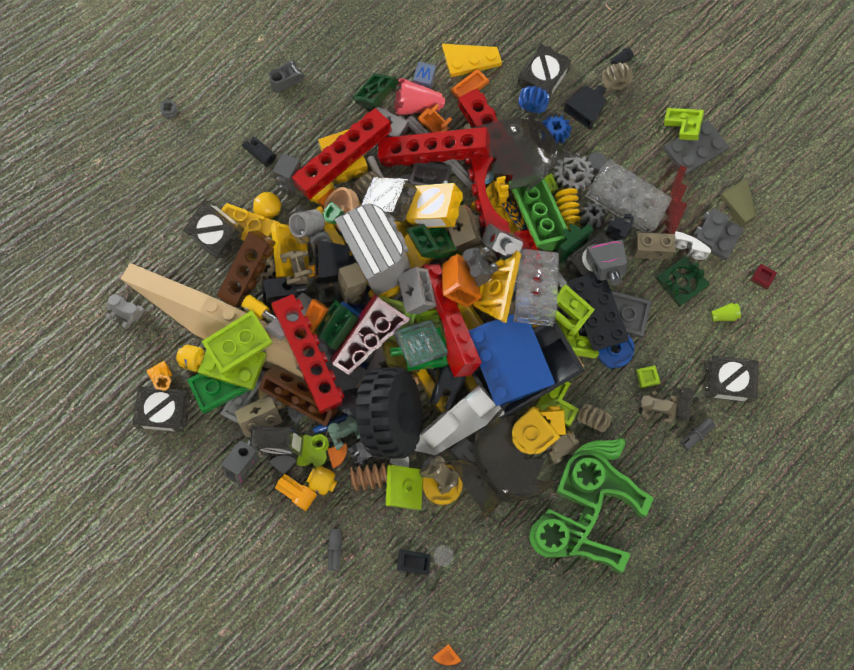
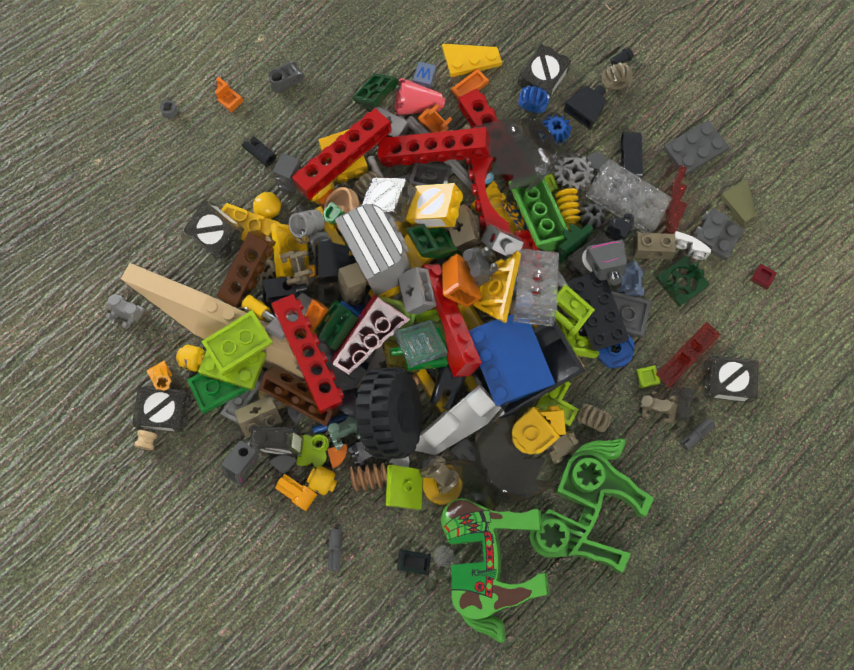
(145, 440): none -> tan wheel
(226, 96): none -> orange slope
(447, 656): orange tile -> none
(477, 586): none -> animal
(500, 191): yellow plate -> none
(631, 281): none -> sand blue piece
(632, 152): none -> black beam
(688, 119): lime plate -> none
(688, 354): none -> clear red slope
(729, 312): lime cone -> none

